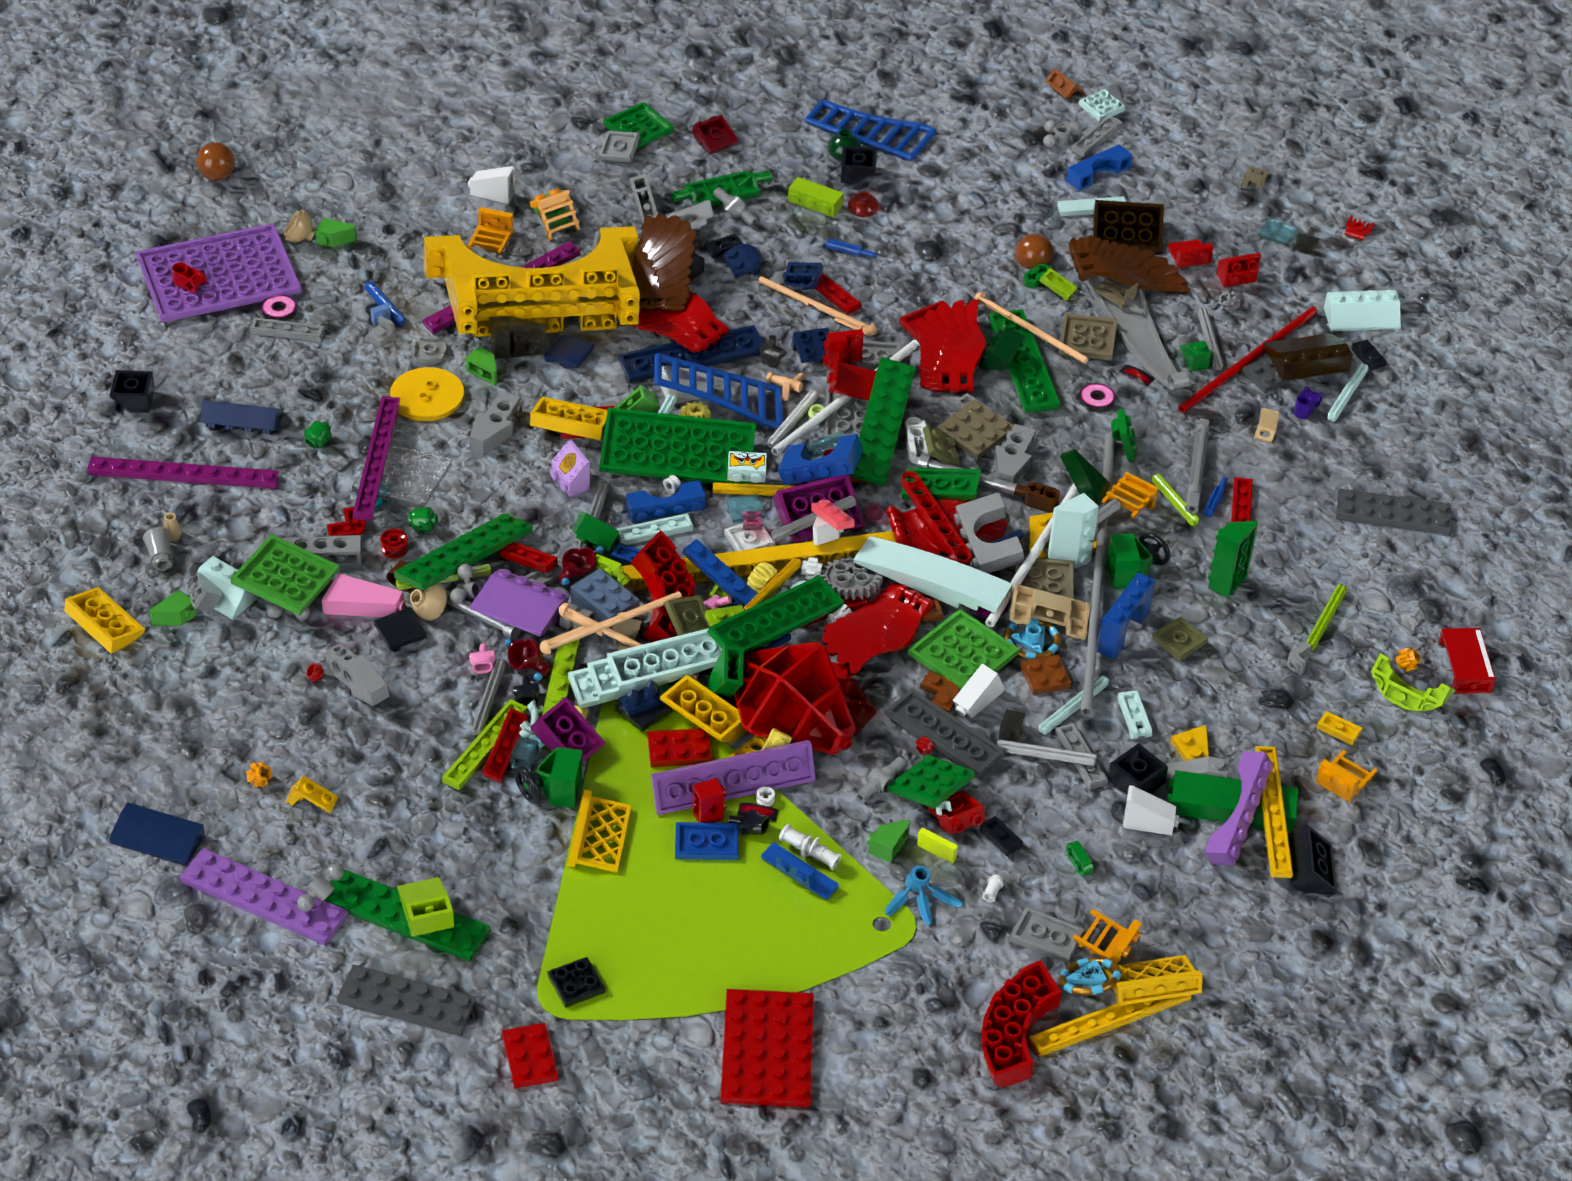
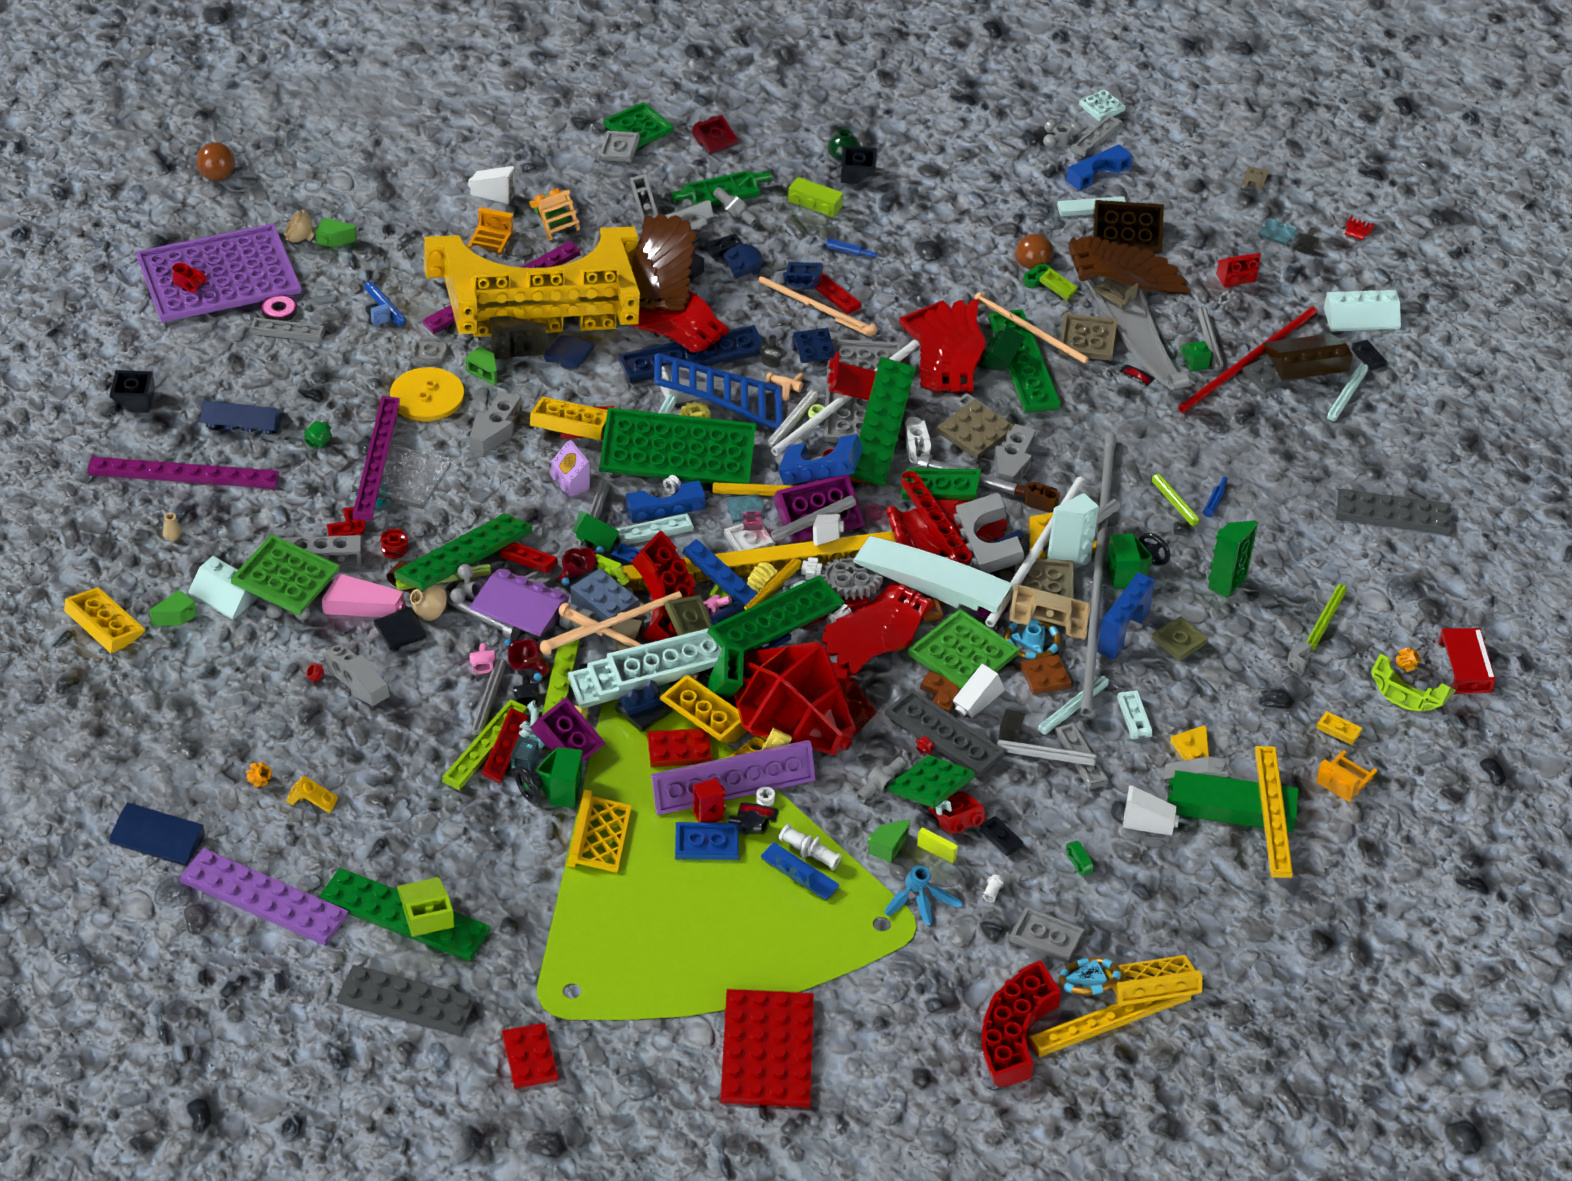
(158, 545): light grey plant -> none
(203, 592): light grey slope -> none
(320, 887): light grey piece -> none
(382, 333): light grey bracket -> none
(422, 519): green head -> none
(576, 982): black tile -> none
(640, 400): bright green slope -> none
(717, 615): lime plate -> none
(746, 466): light aqua brick -> none
(818, 446): clear light blue plate -> none
(832, 515): coral plate -> none
(847, 343): red plate -> none
(861, 207): clear red piece -> none
(898, 124): blue bar -> none
(941, 446): olive plate -> none
(1062, 84): dark orange panel -> none
(1085, 476): dark green slope -> none
(1104, 392): tile -> none
(1119, 945): light orange plate -> none
(1122, 432): green plate -> none
(1134, 490): light orange plate -> none
(1138, 769): black slope -> none
(1191, 253): red bracket -> none
(1197, 466): light grey piece -> none
(1227, 841): medium lavender arch -> none
(1241, 499): red tile -> none
(1267, 423): tan bracket -> none
(1307, 403): dark purple piece -> none
(1312, 862): black slope -> none

